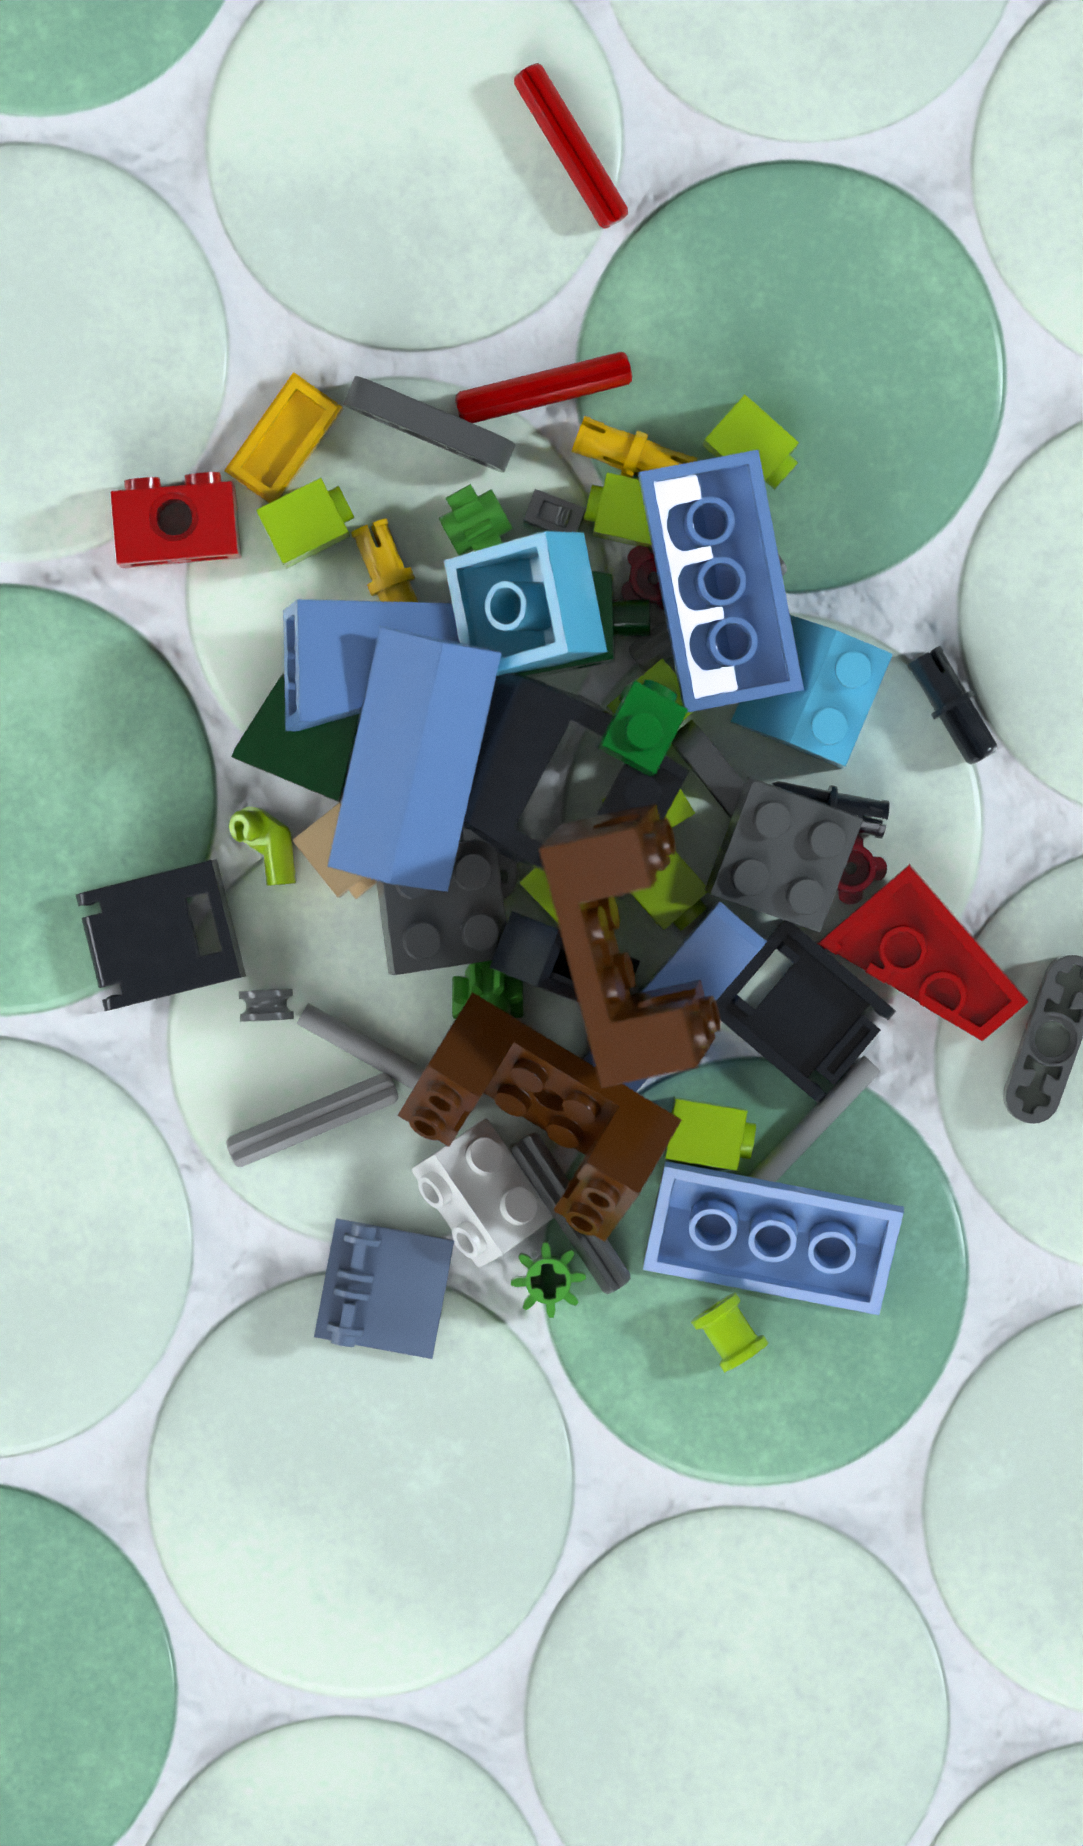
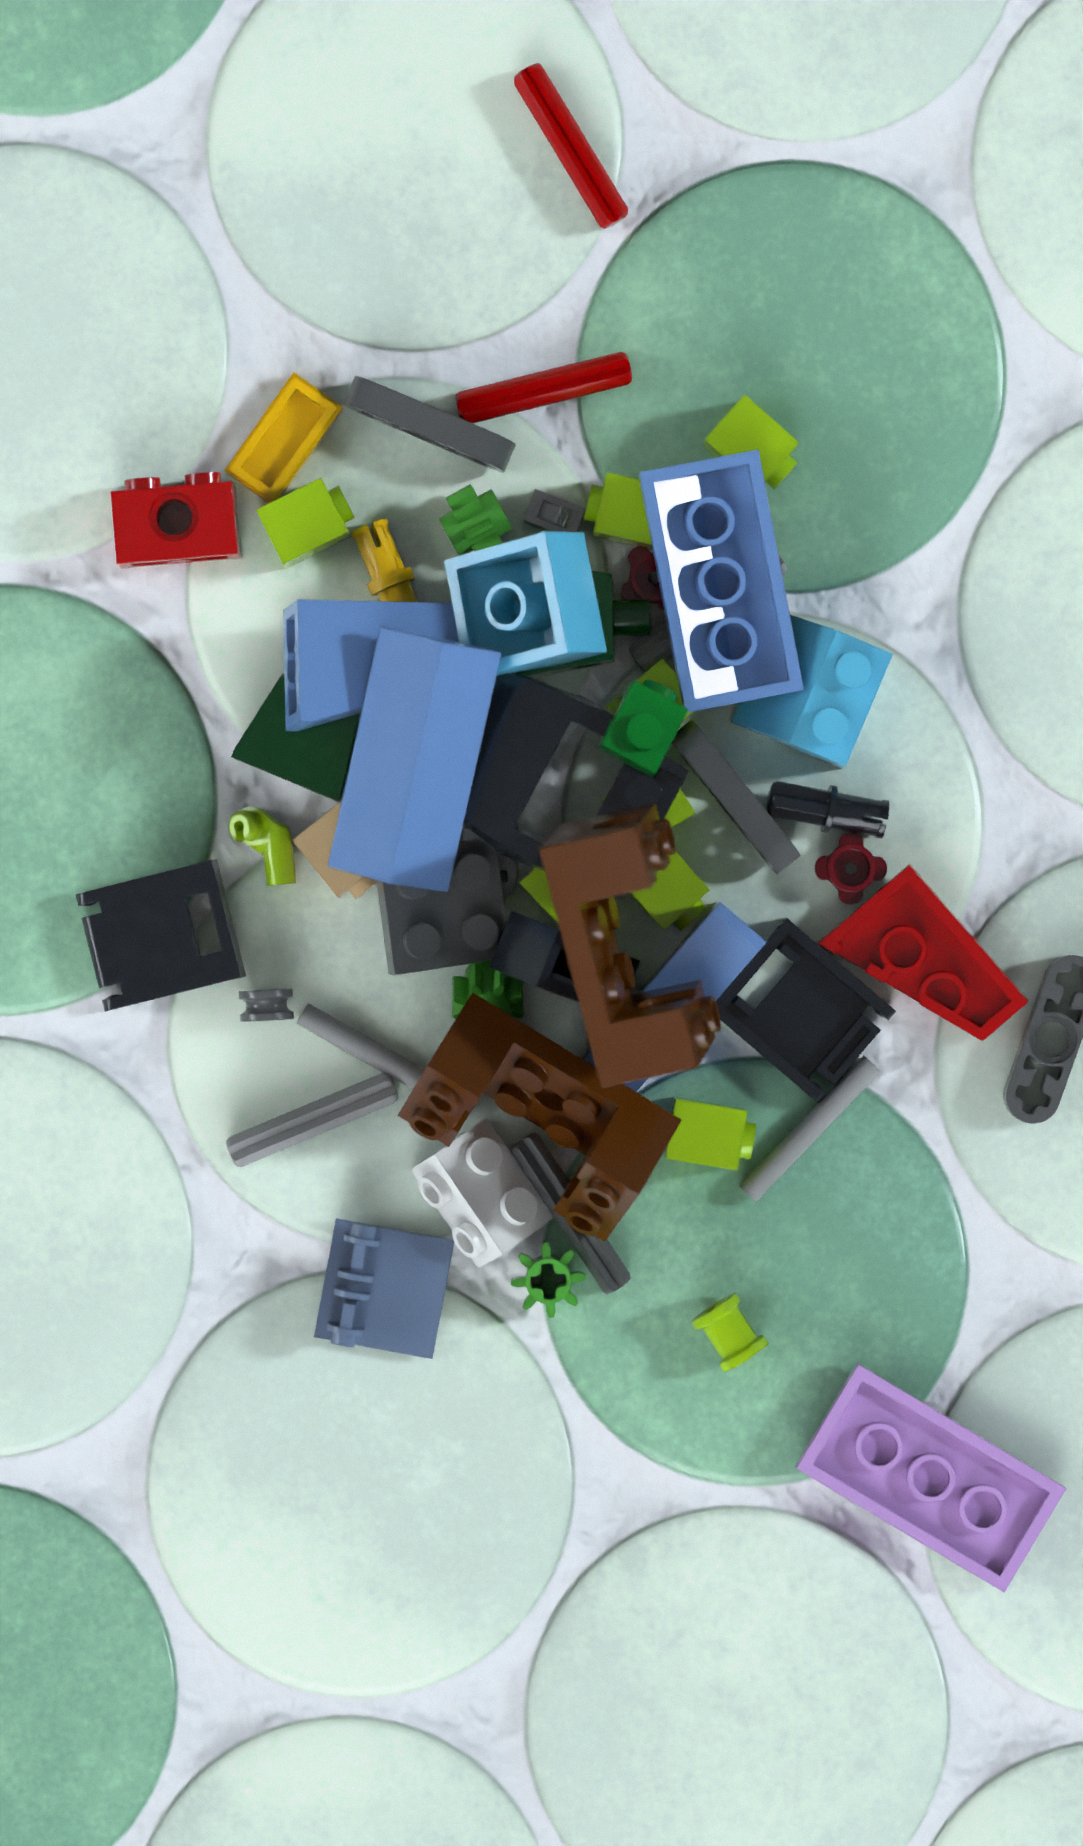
(624, 450): yellow pin -> none
(772, 1237): medium blue slope -> none
(783, 854): dark grey plate -> none
(930, 1477): none -> lavender plate
(953, 705): black axle -> none

